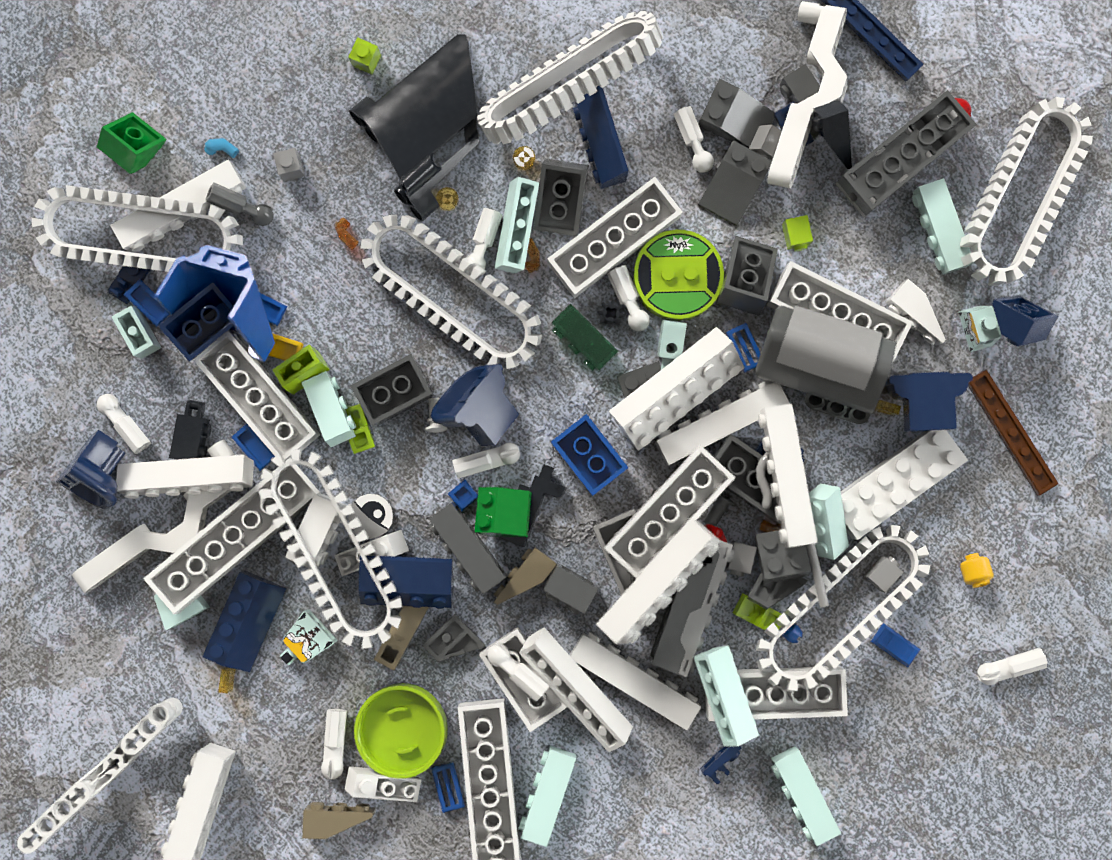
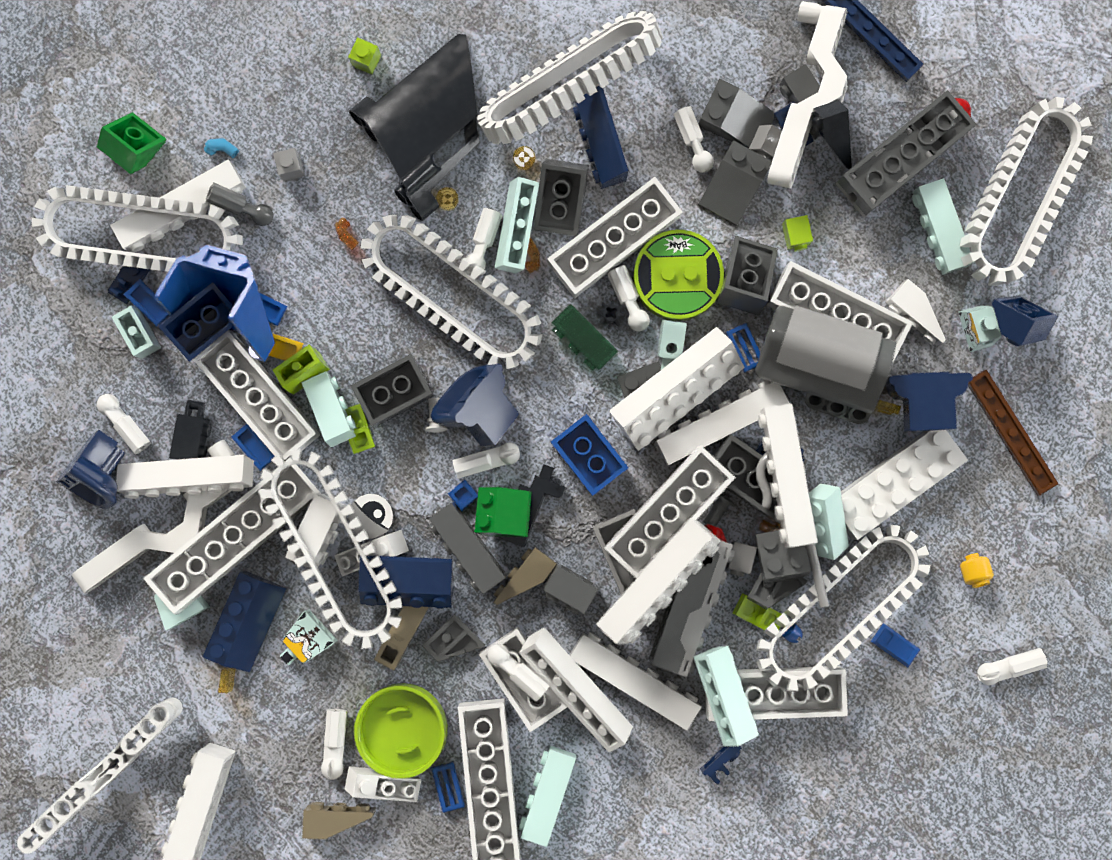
(806, 796): light aqua brick -> none
(883, 573): light grey brick -> none

